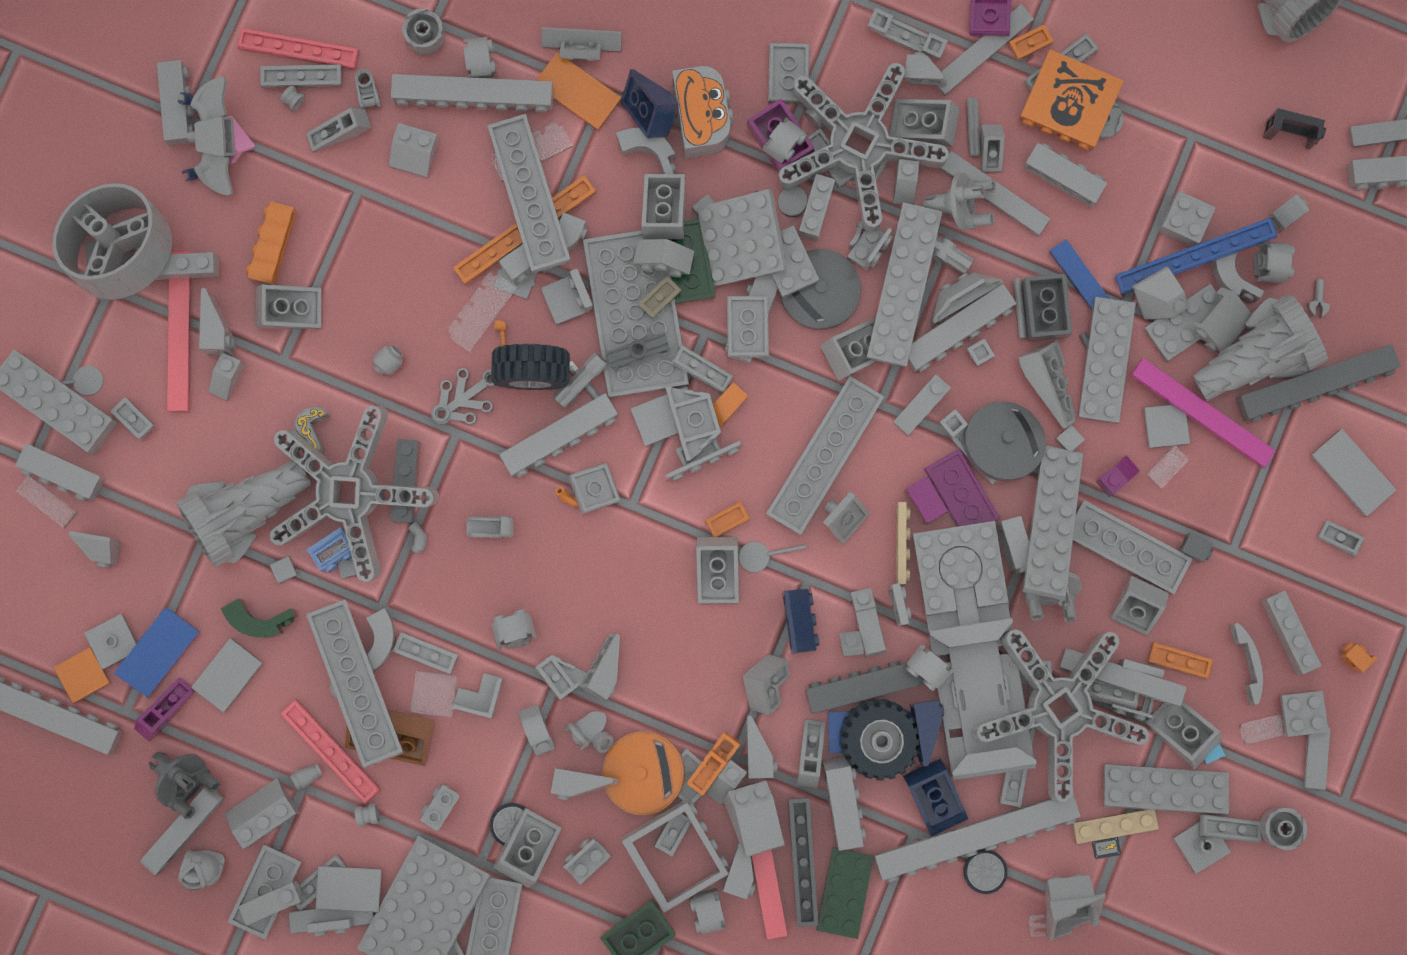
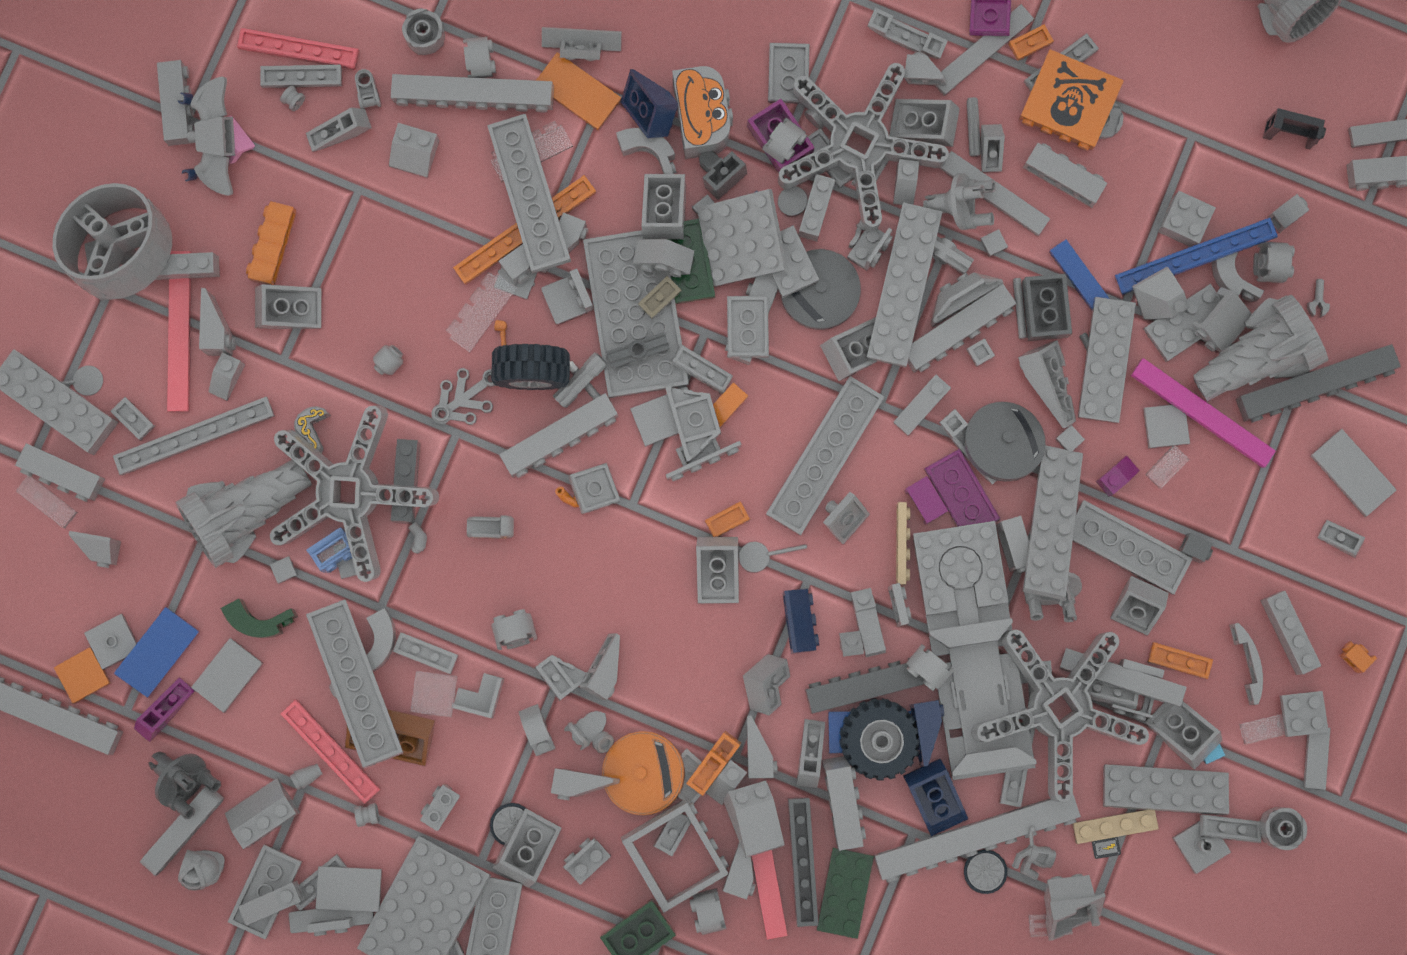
(193, 436): none -> light grey plate
(721, 173): none -> dark grey brick
(994, 243): none -> light grey tile
(1038, 855): none -> light grey piece

